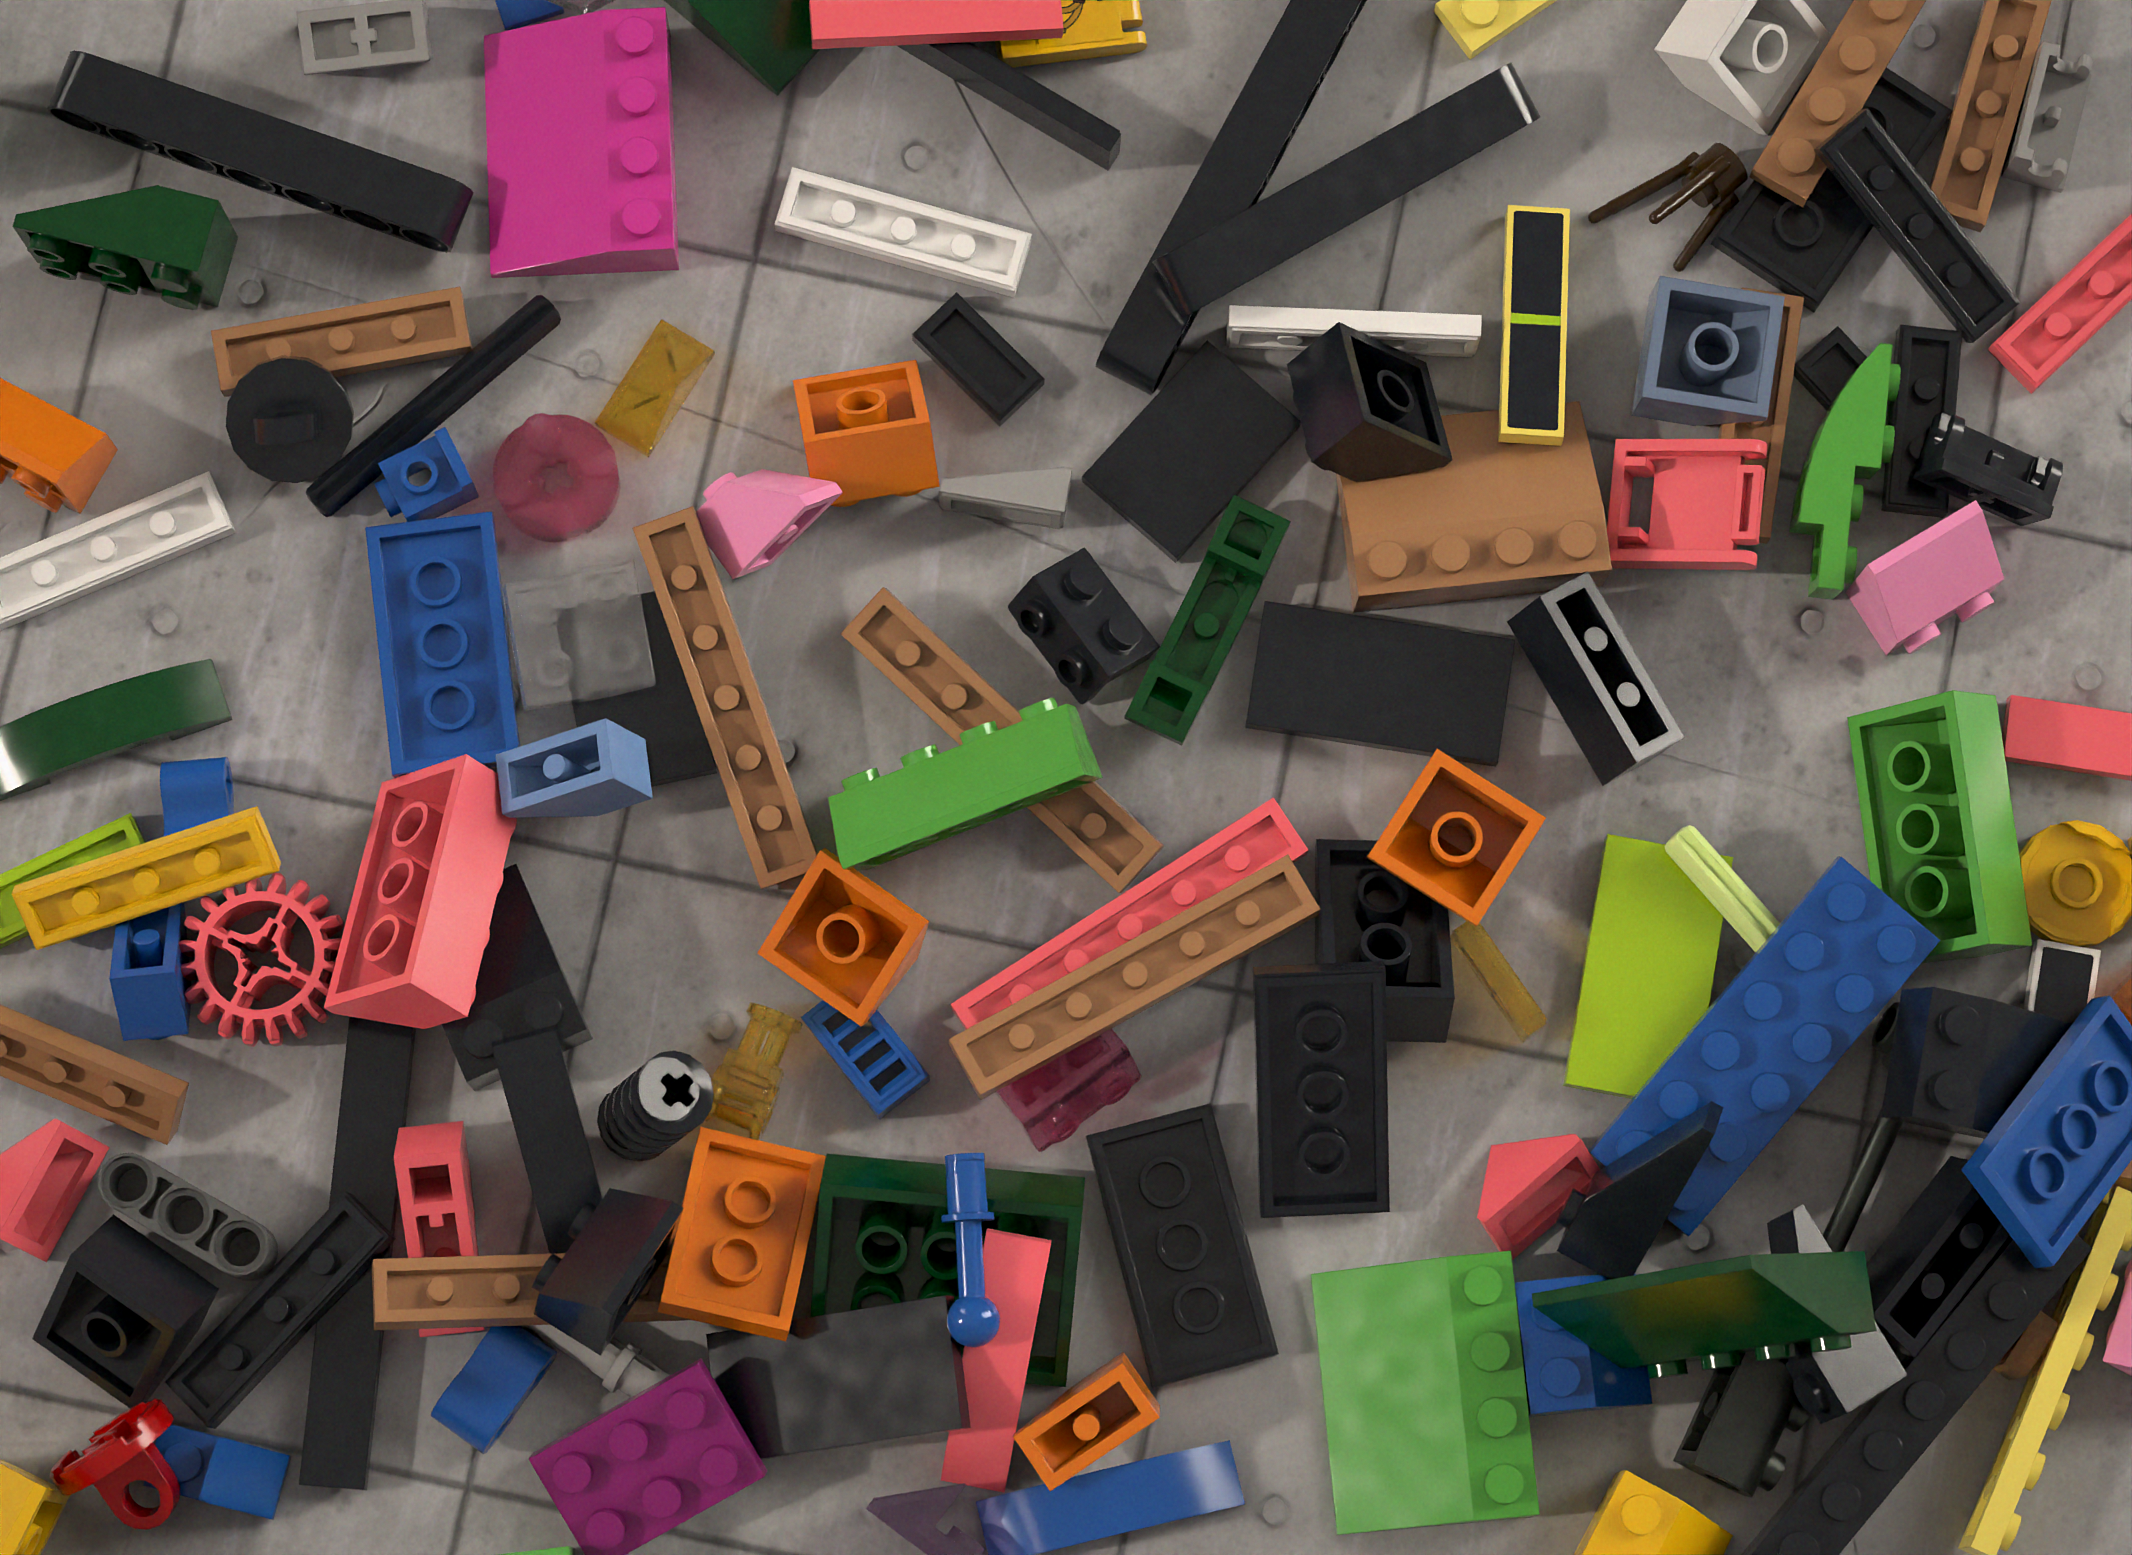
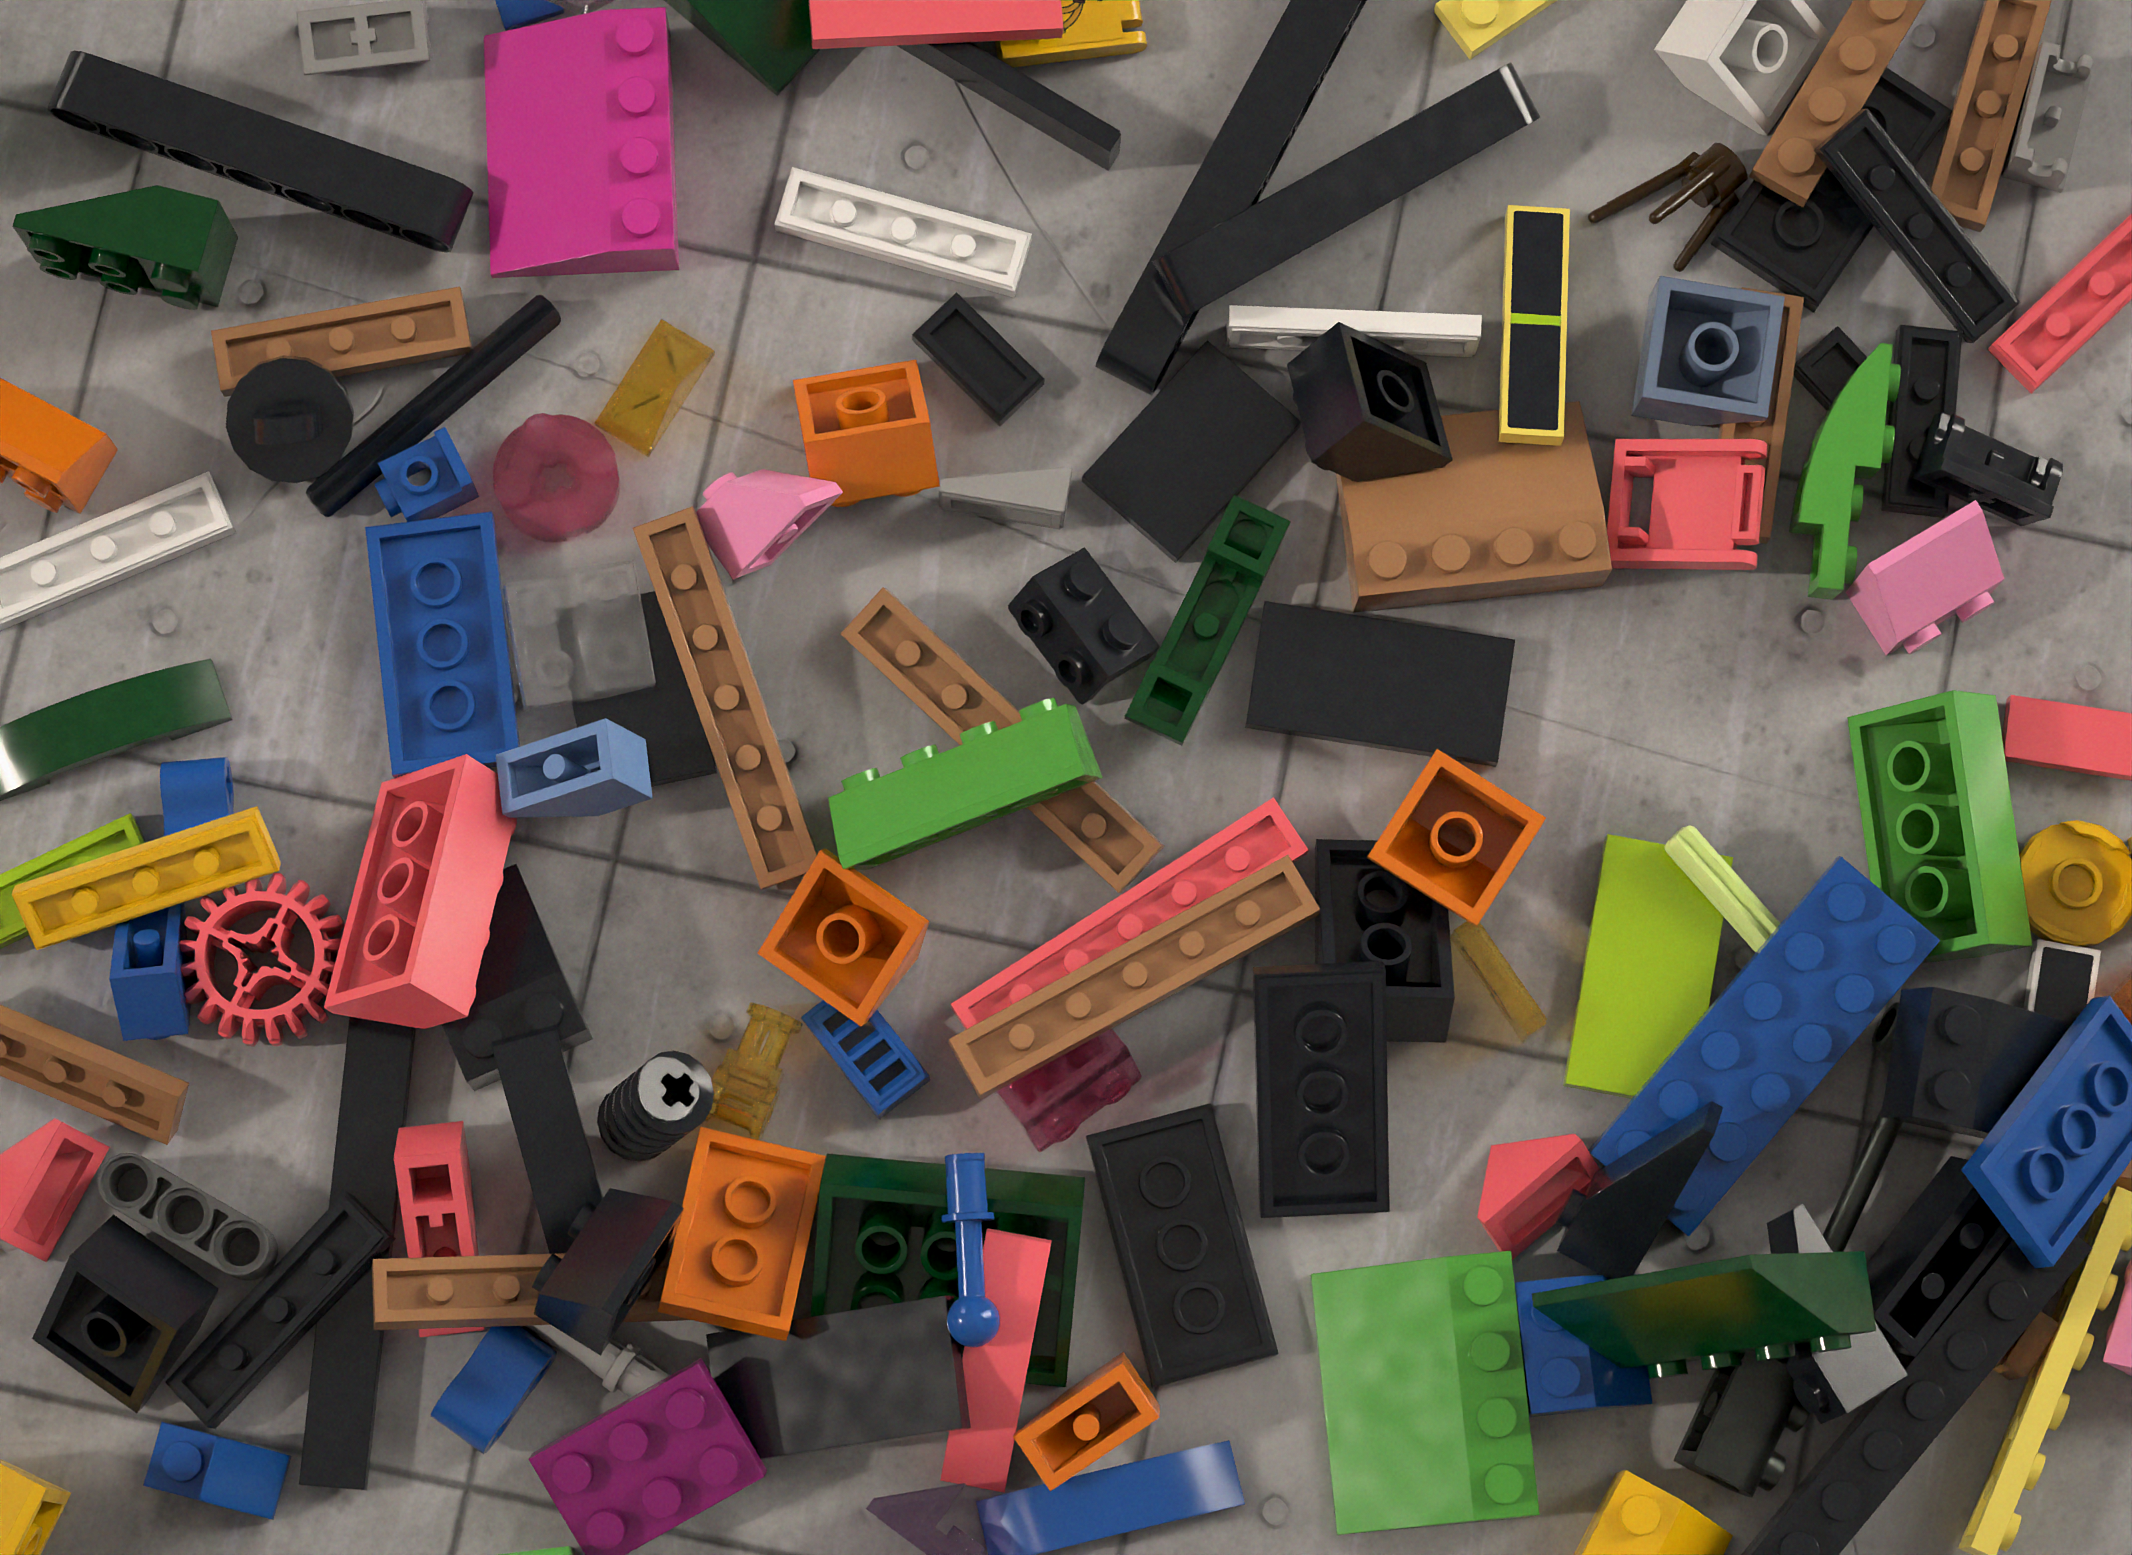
(122, 1454): red tile -> none
(1595, 678): black brick -> none

